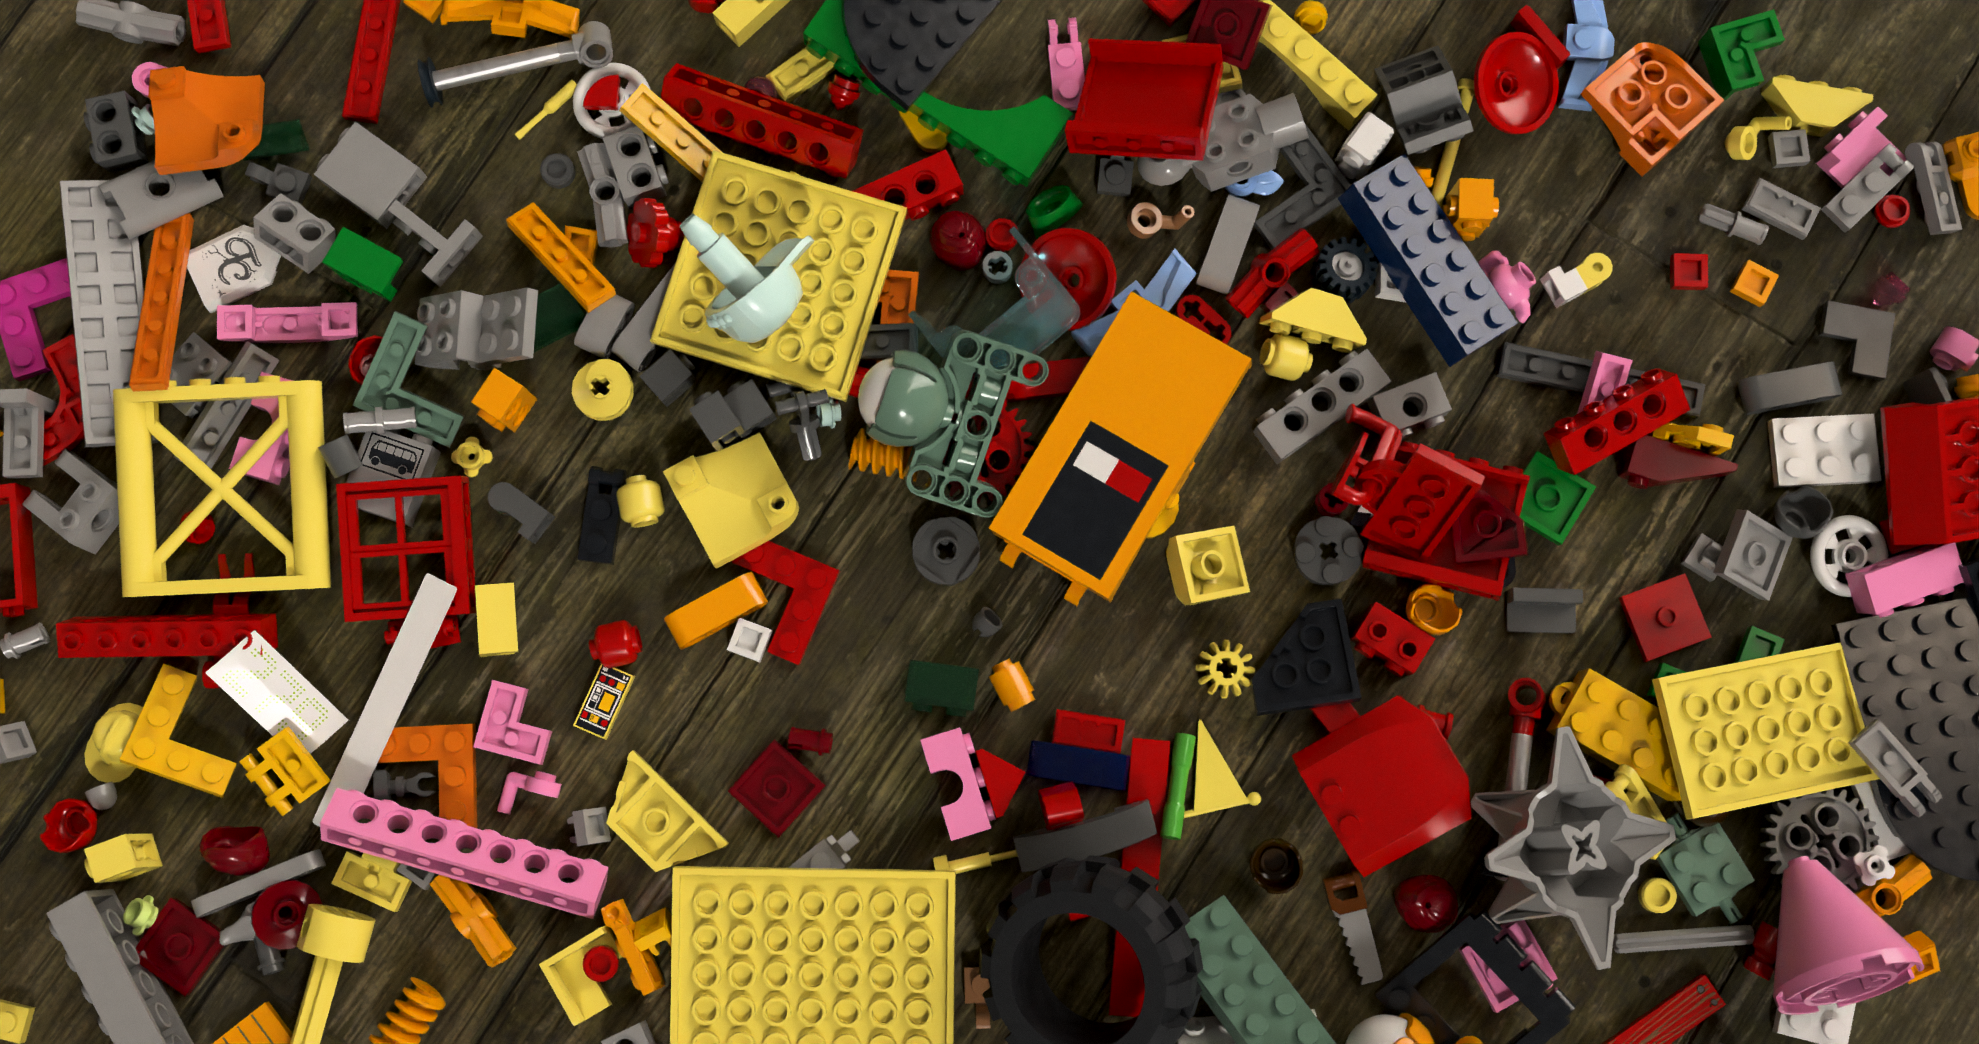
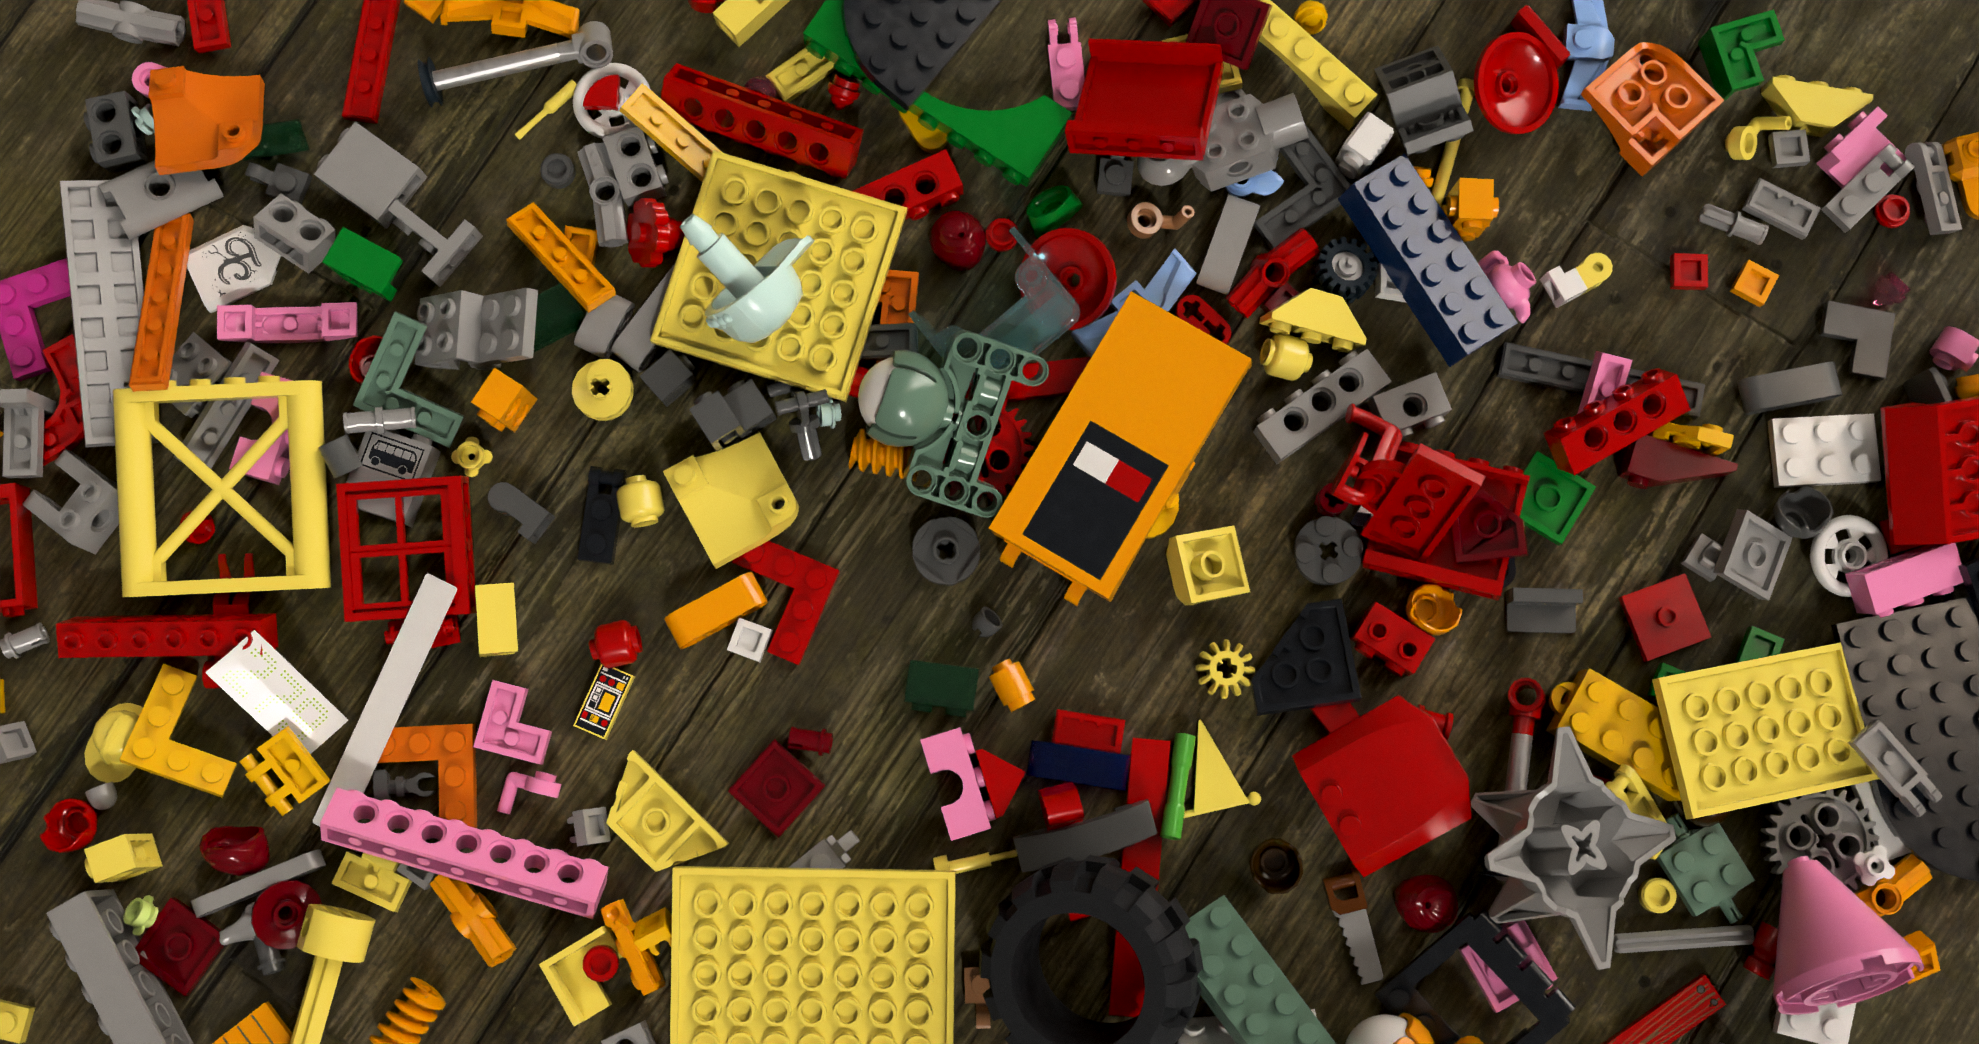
(995, 257): light grey bush -> none

